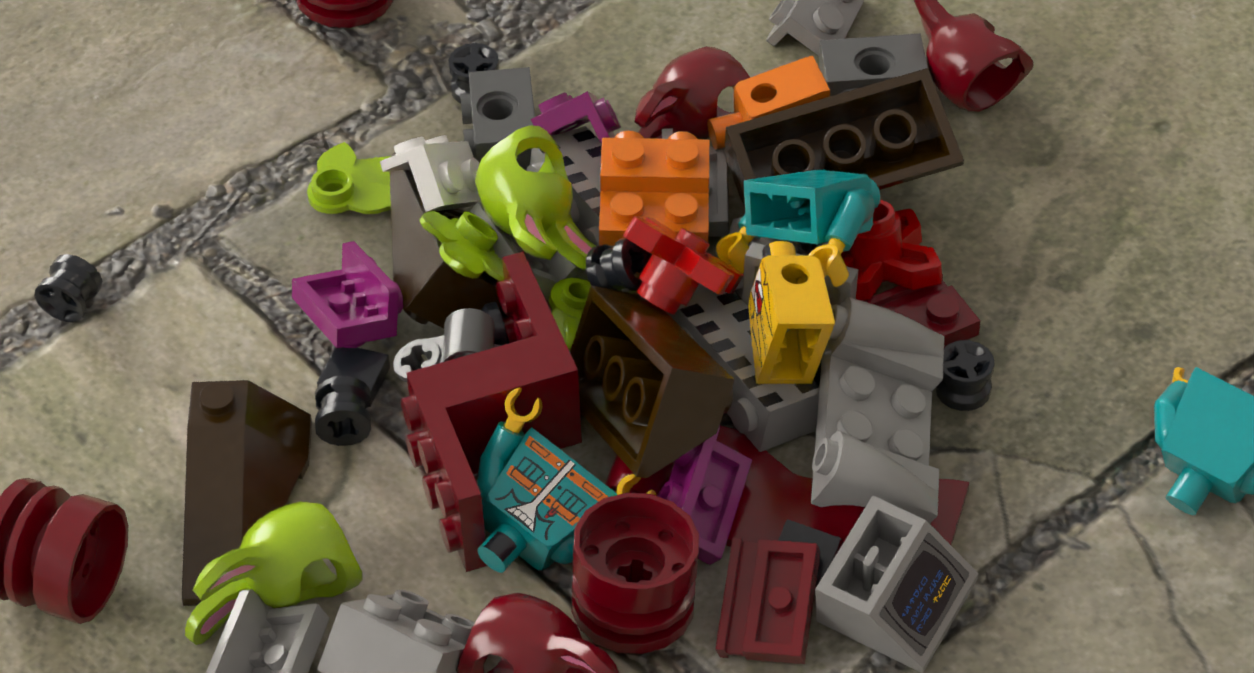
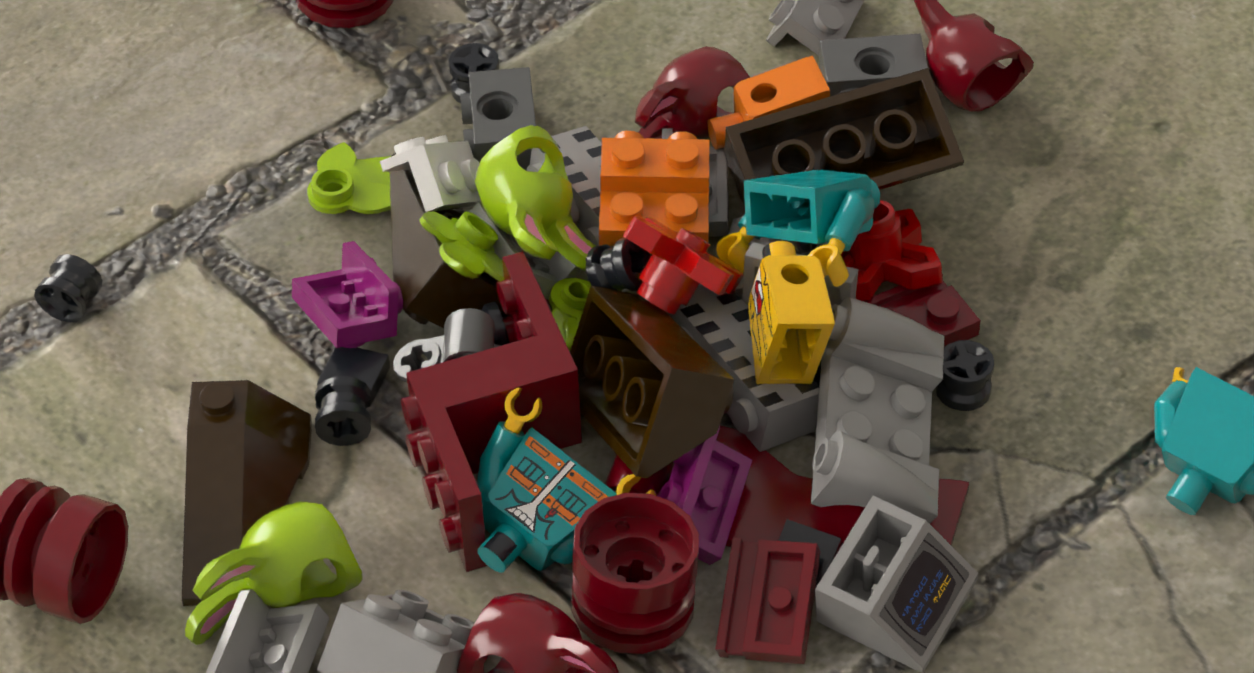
(568, 113): magenta bracket -> none

